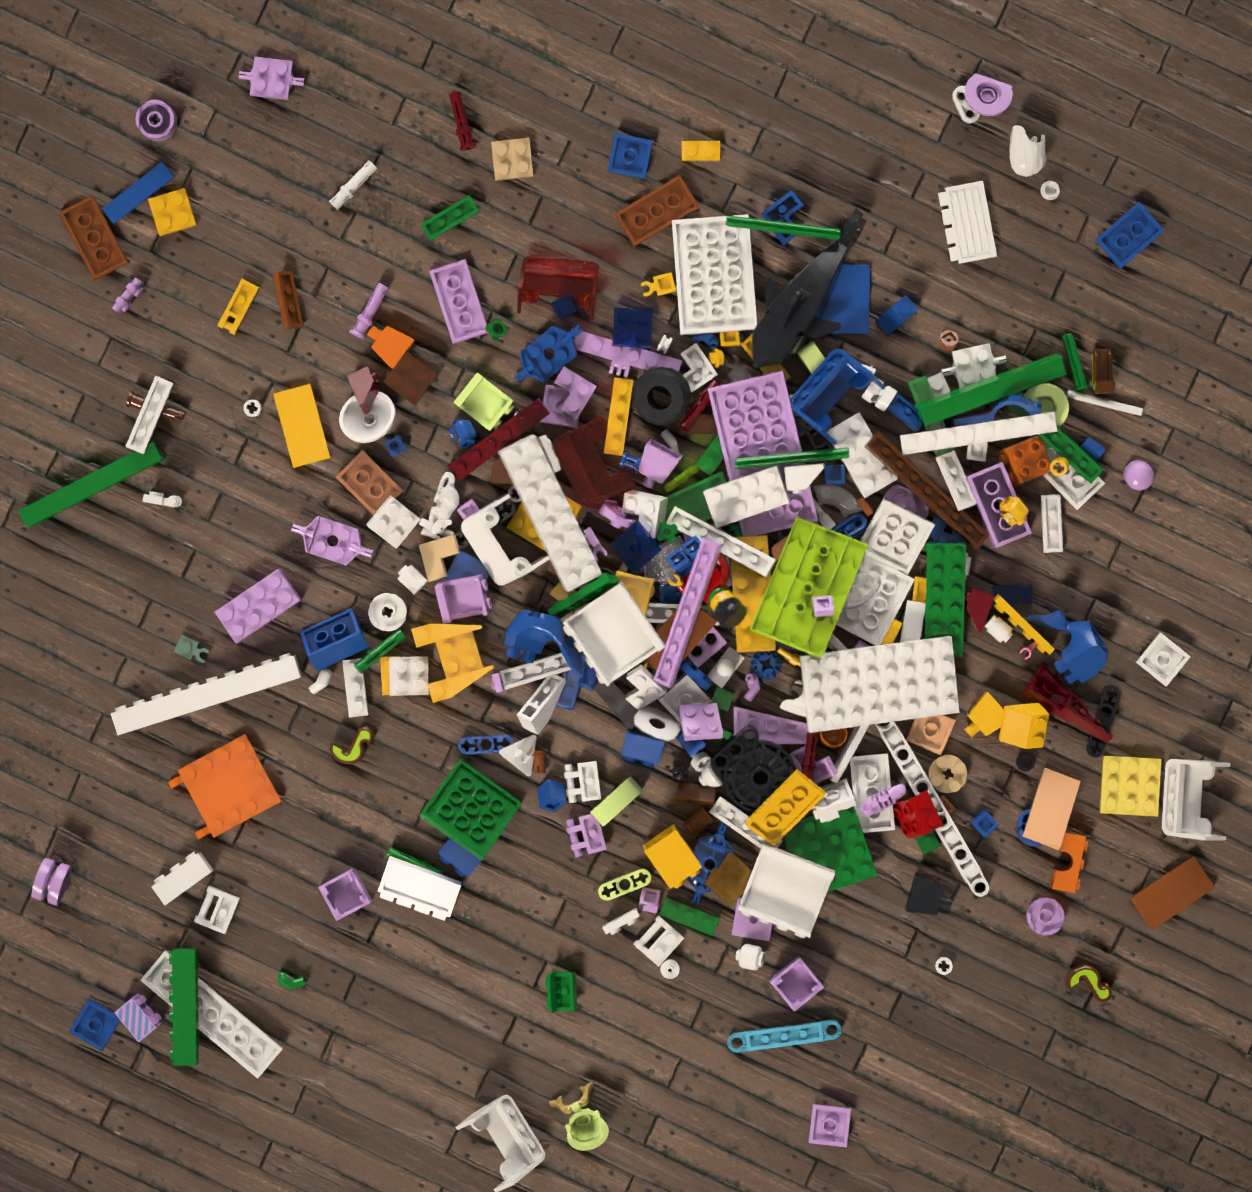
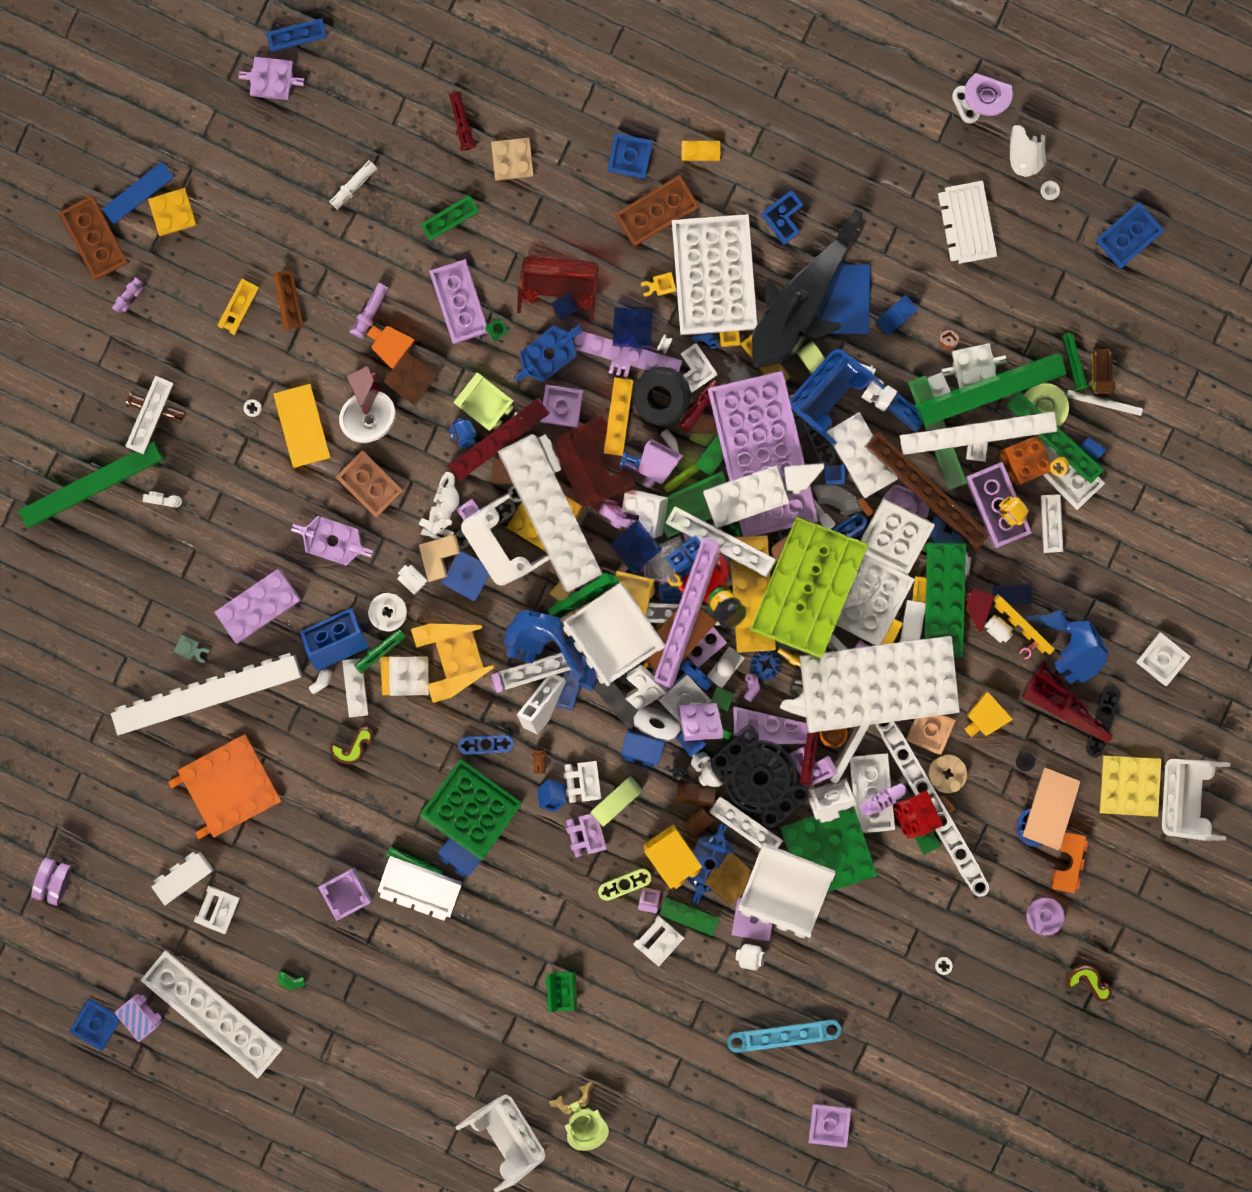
(148, 113): lavender brick -> none
(185, 1006): green brick -> none
(296, 35): none -> blue plate
(393, 521): white plate -> none
(396, 440): blue plate -> none
(463, 598): lavender panel -> none
(520, 754): white piece -> none
(579, 390): lavender plate -> none
(592, 539): lavender plate -> none
(614, 925): white plate -> none
(668, 537): green plate -> none
(670, 964): white tile -> none
(716, 357): yellow plate -> none
(783, 227): green axle -> none
(785, 808): yellow tile -> none
(791, 458): green axle -> none
(796, 983): lavender container -> none
(823, 606): lavender tile -> none
(926, 897): black torso -> none
(956, 480): white plate -> none
(984, 823): blue panel -> none
(988, 414): blue piece -> none
(1024, 725): yellow slope -> none
(1138, 475): lavender hair -> none
(1172, 892): dark orange tile -> none

